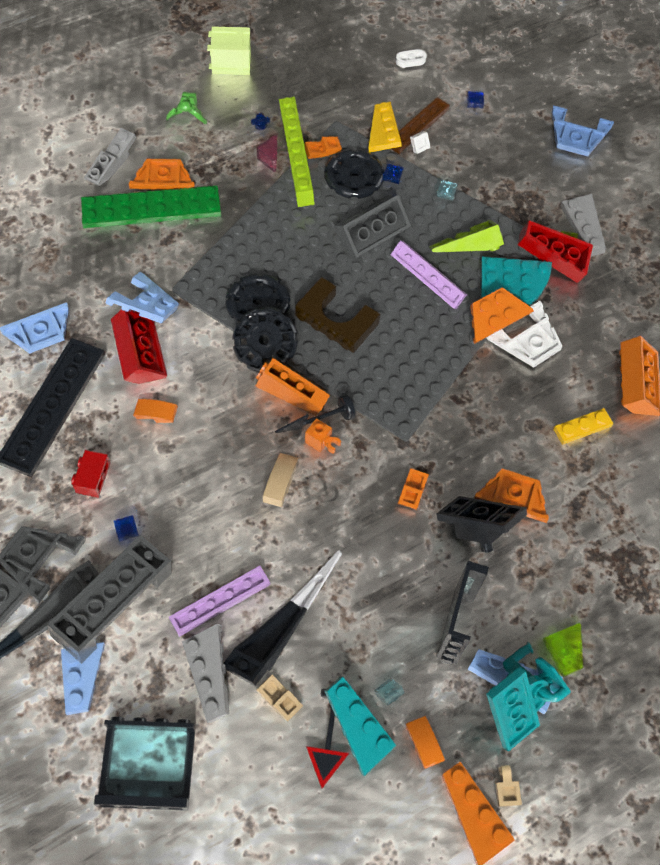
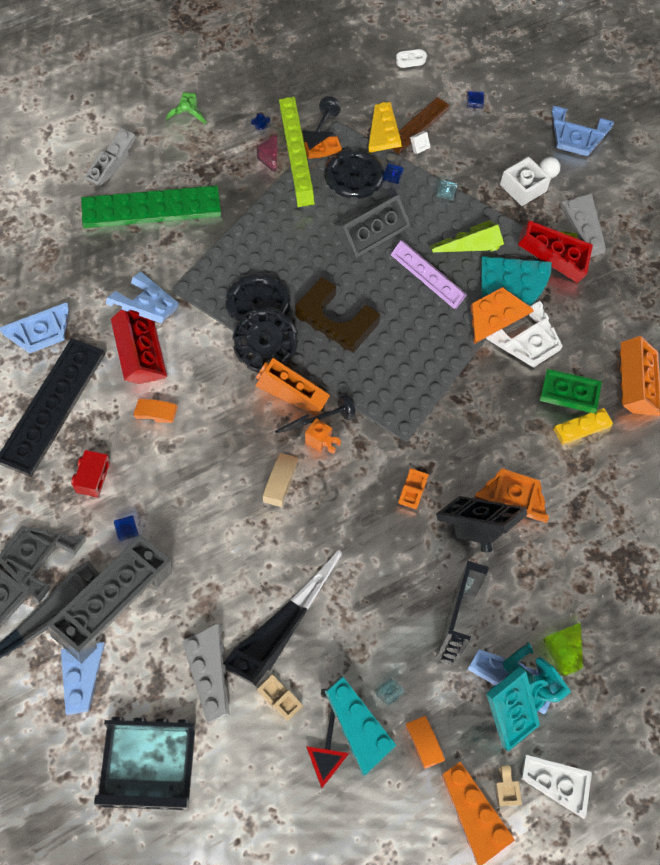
(162, 174): orange wing -> none
(219, 601): lavender plate -> none
(230, 50): yellowish green container -> none
(330, 108): none -> black piece
(528, 180): none -> white brick
(560, 782): none -> white wing
(571, 391): none -> green plate

